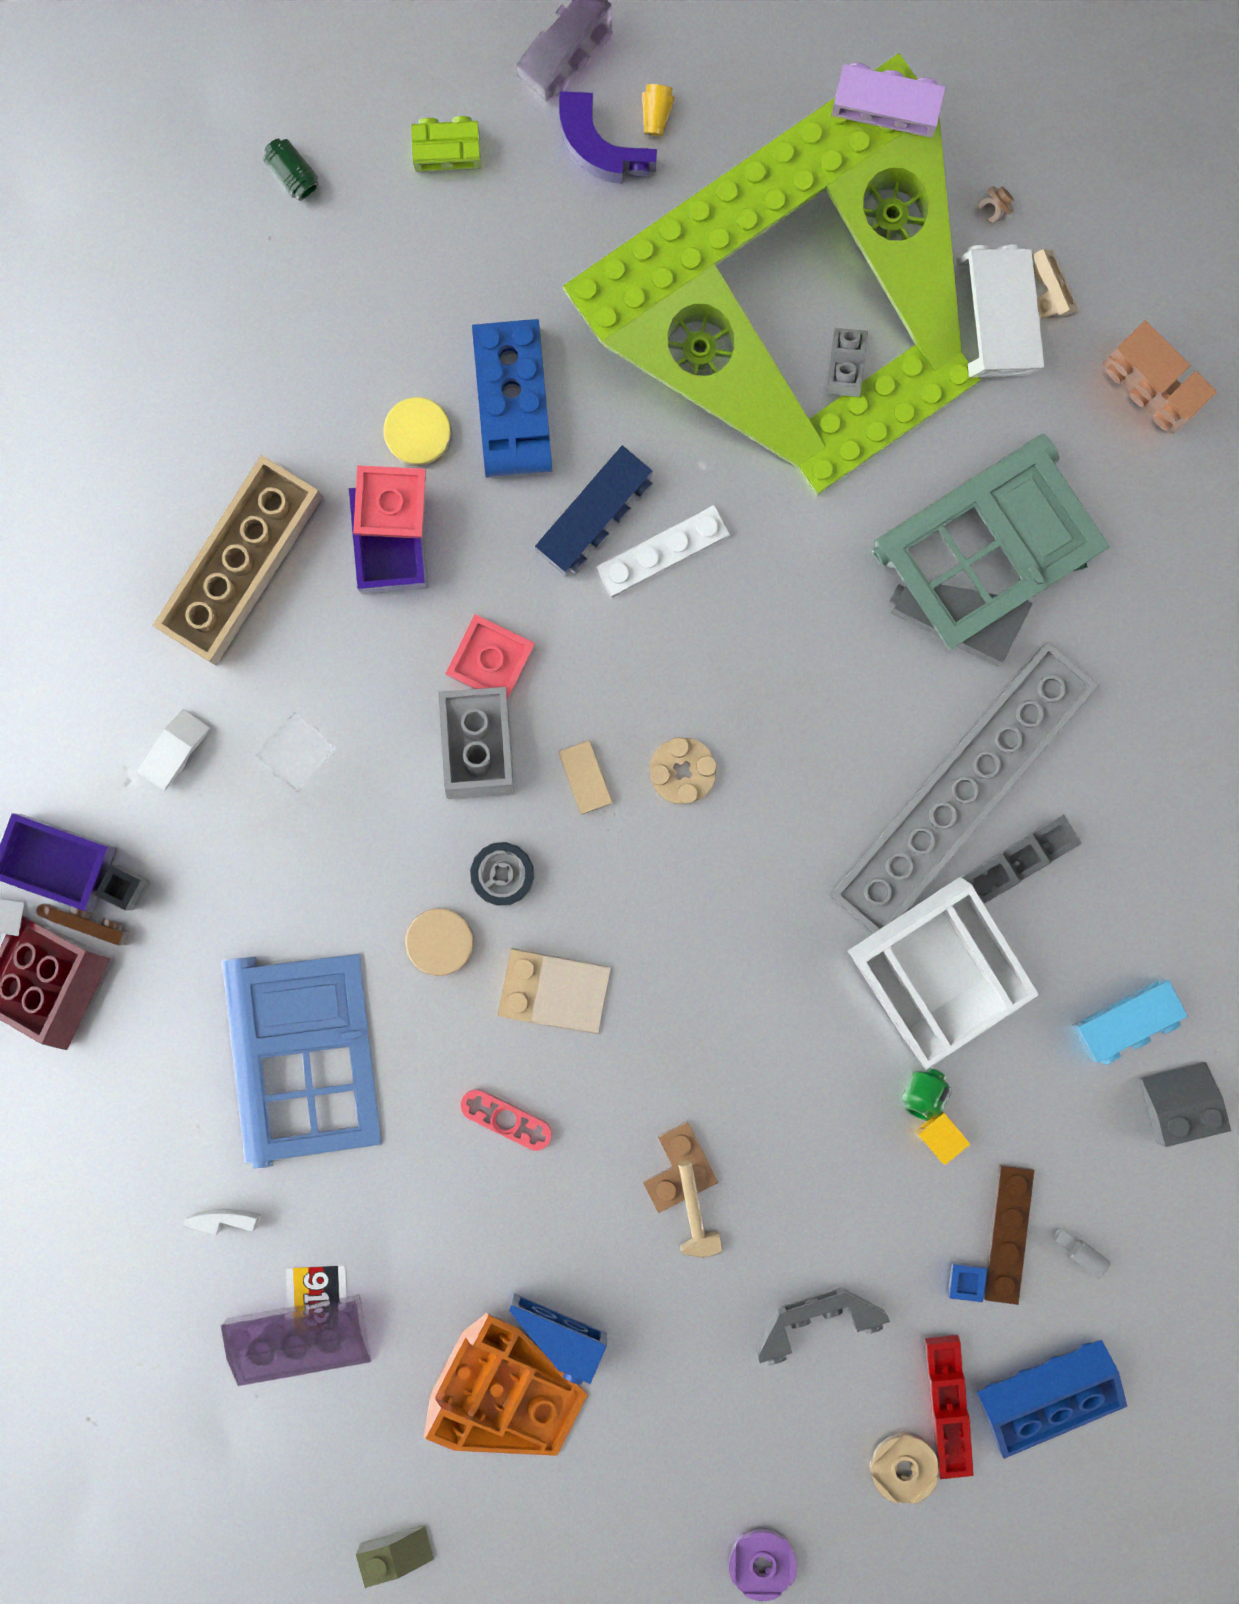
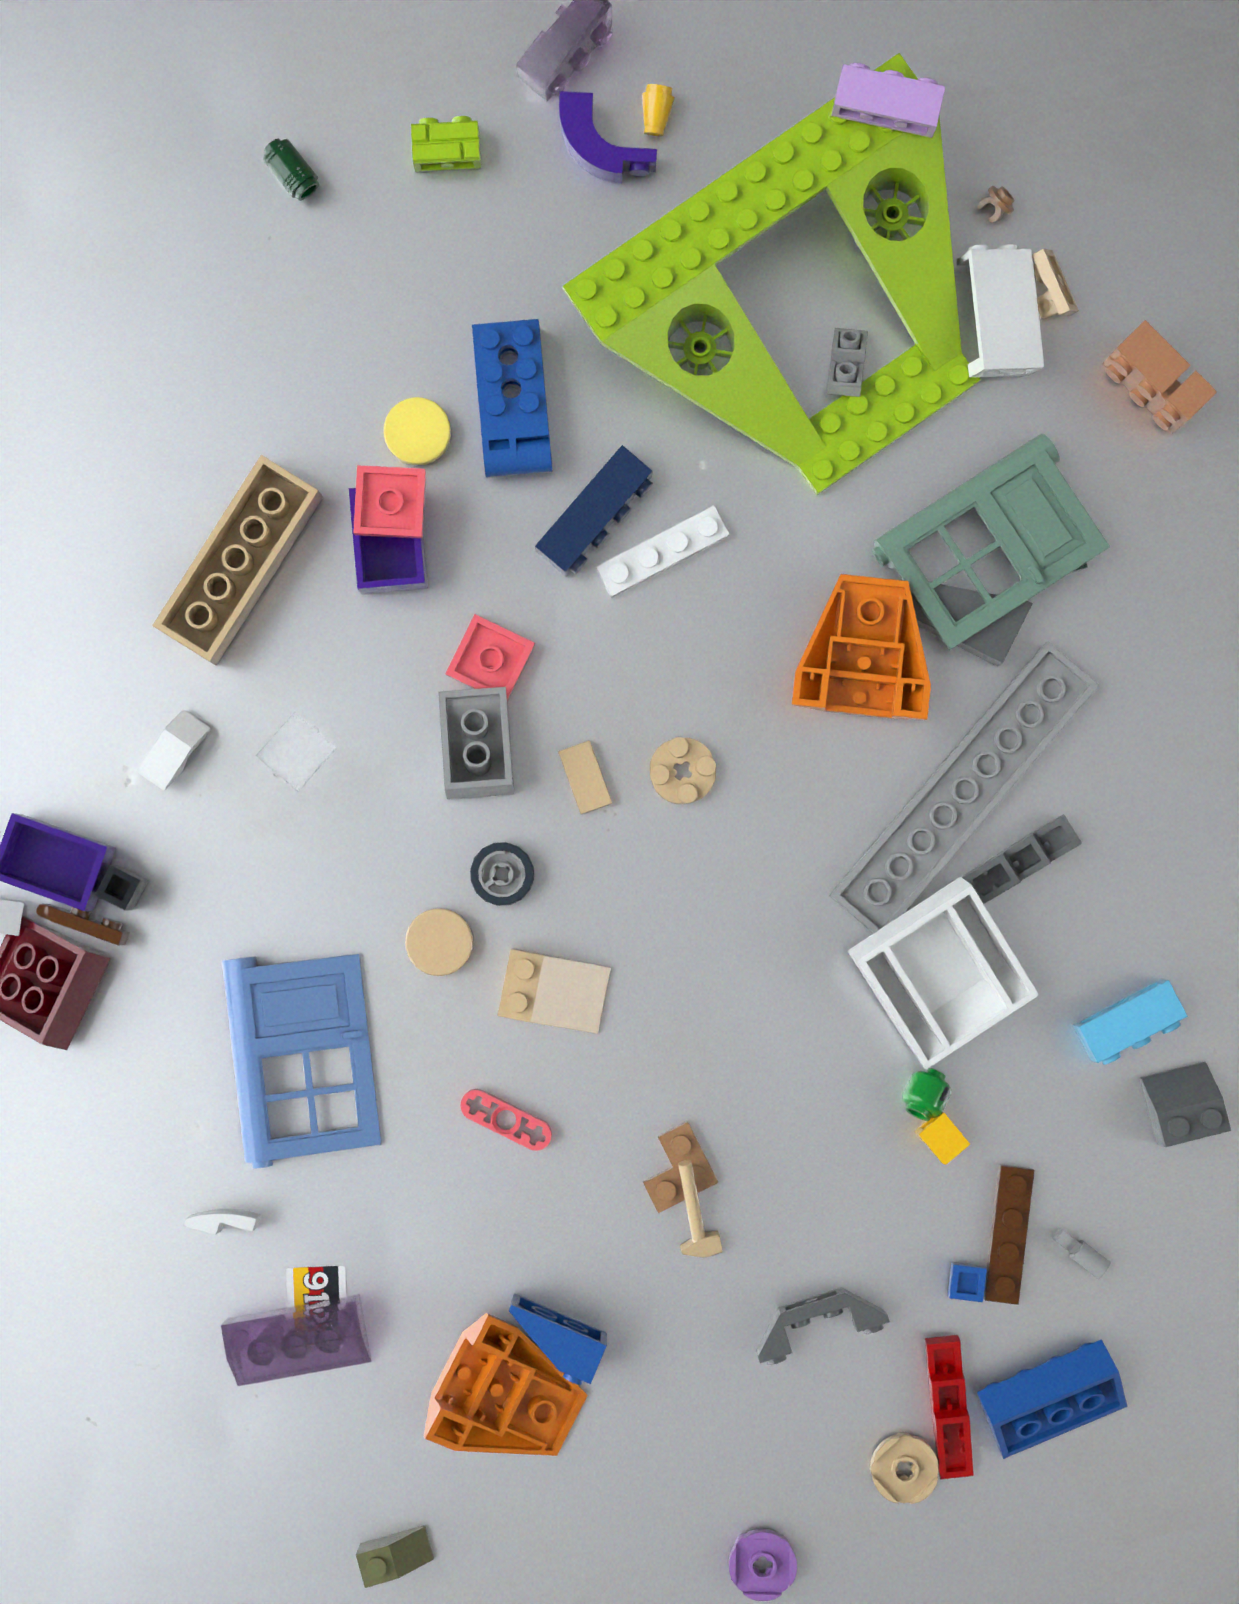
(865, 653): none -> orange wedge

